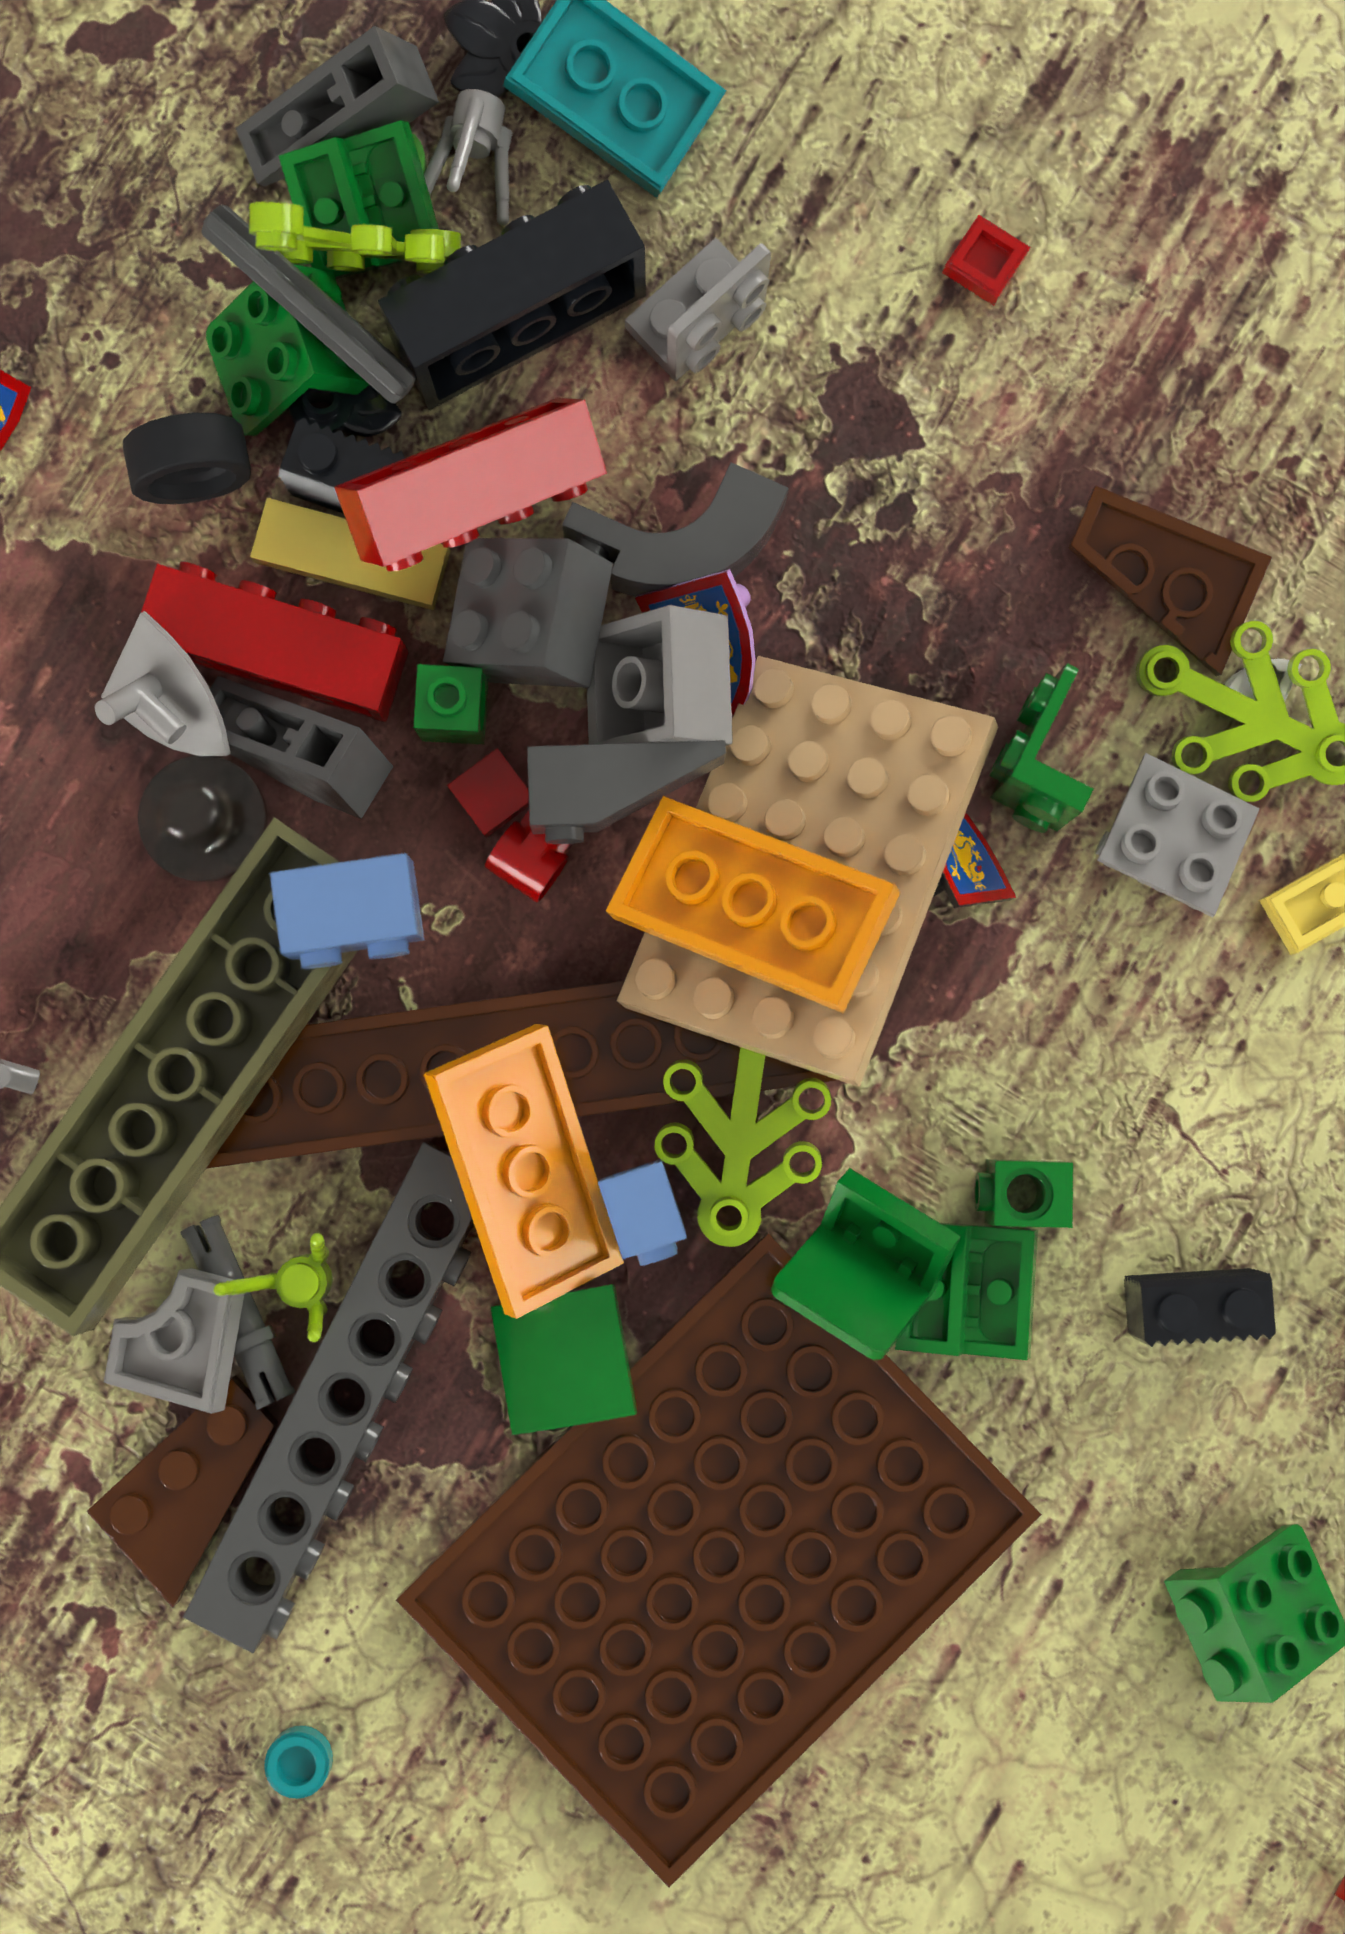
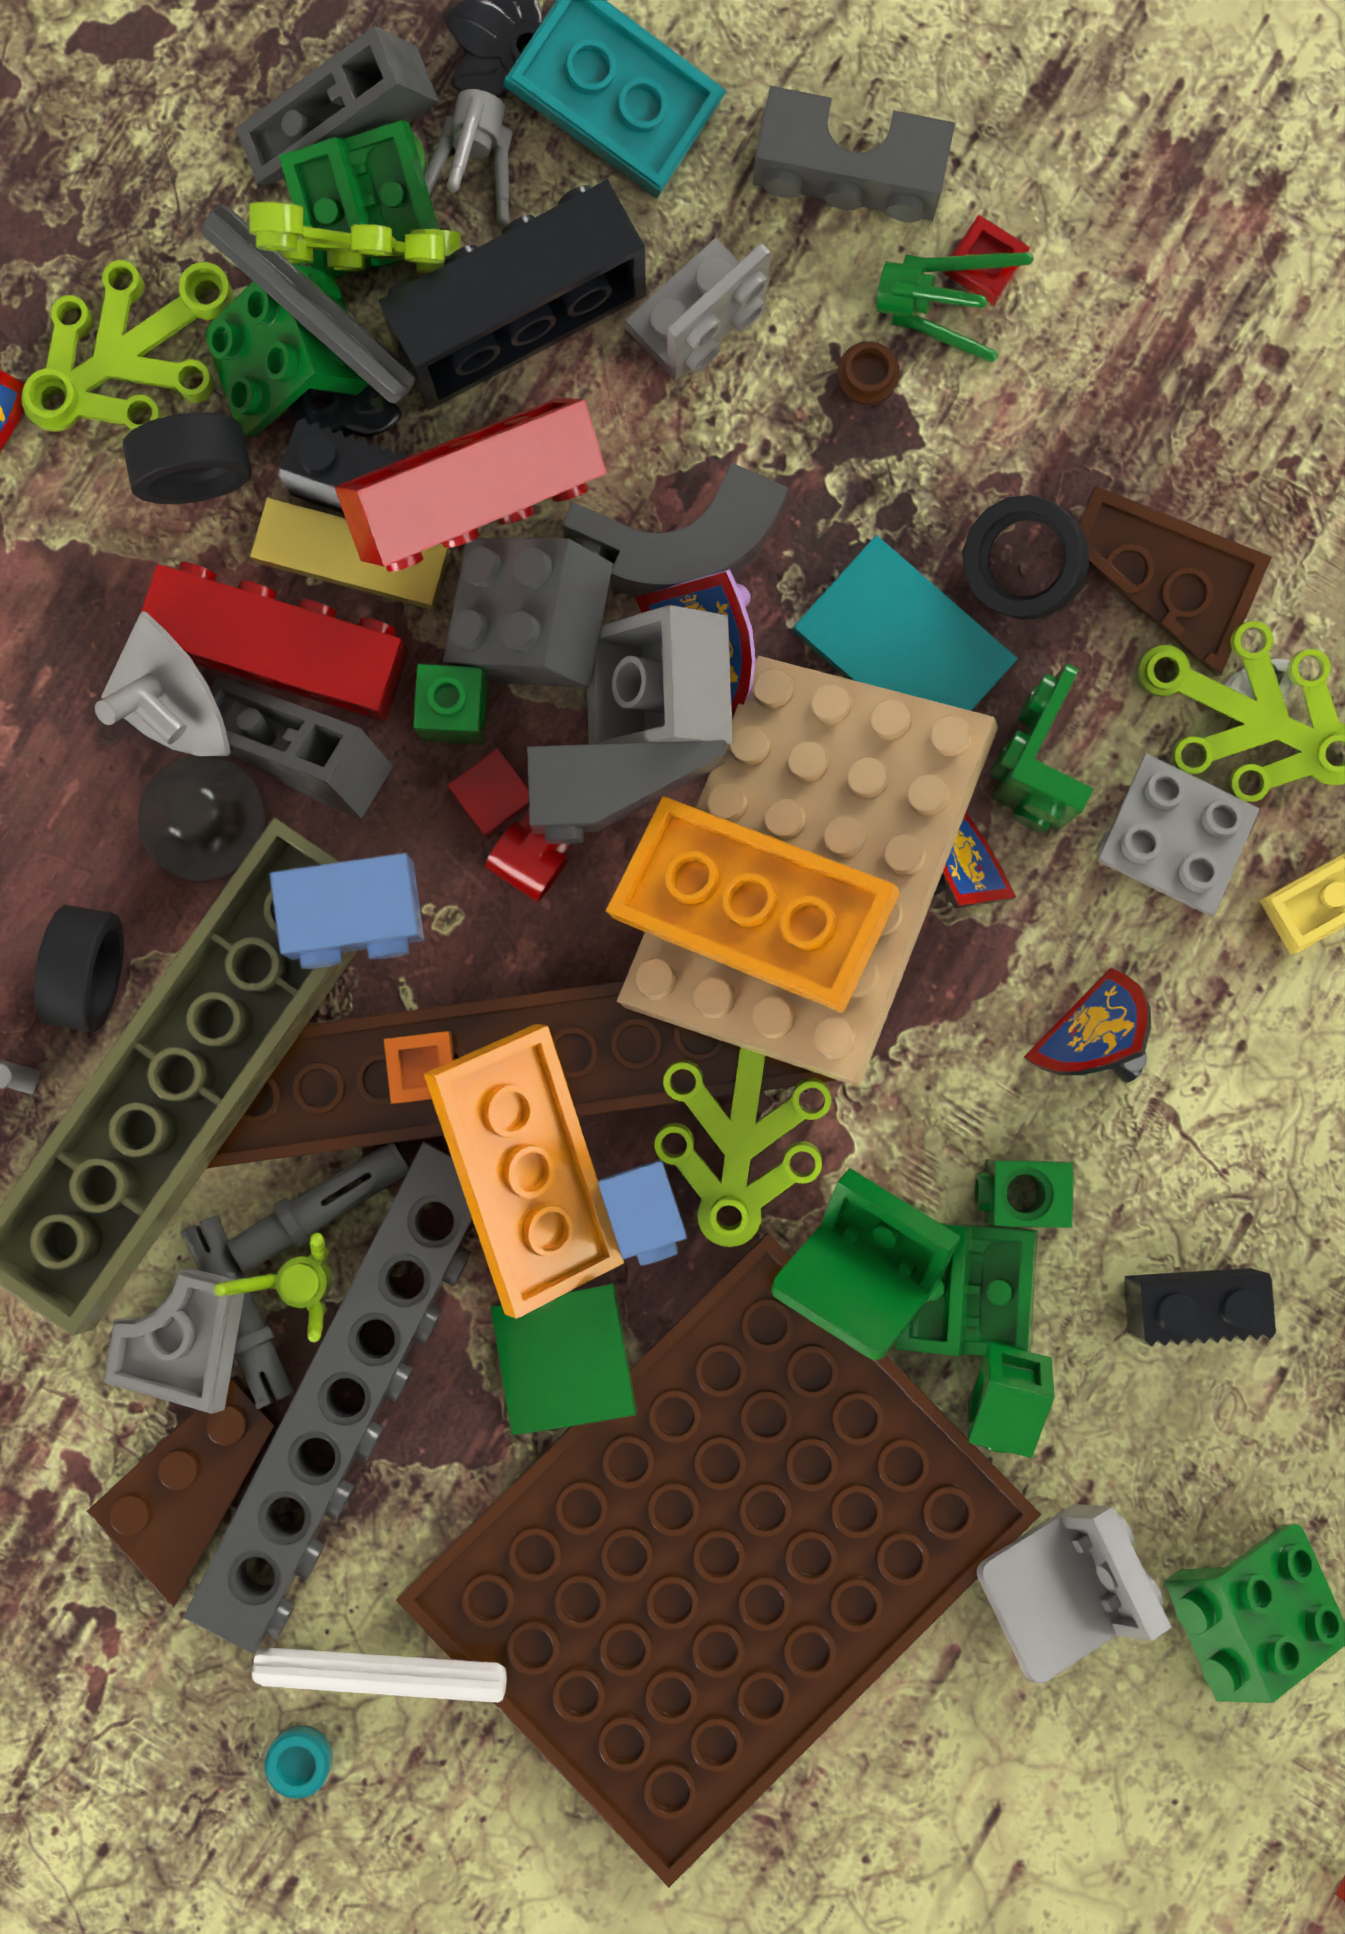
(79, 968): none -> black tyre
(120, 353): none -> lime plant
(298, 1219): none -> dark grey pin
(380, 1674): none -> white axle
(412, 1057): none -> orange plate
(868, 373): none -> reddish brown plate
(896, 177): none -> dark grey arch
(902, 633): none -> teal tile
(908, 291): none -> green plant
(991, 524): none -> black tyre
(1010, 1400): none -> green brick
(1071, 1590): none -> light grey bracket
(1099, 1032): none -> shield

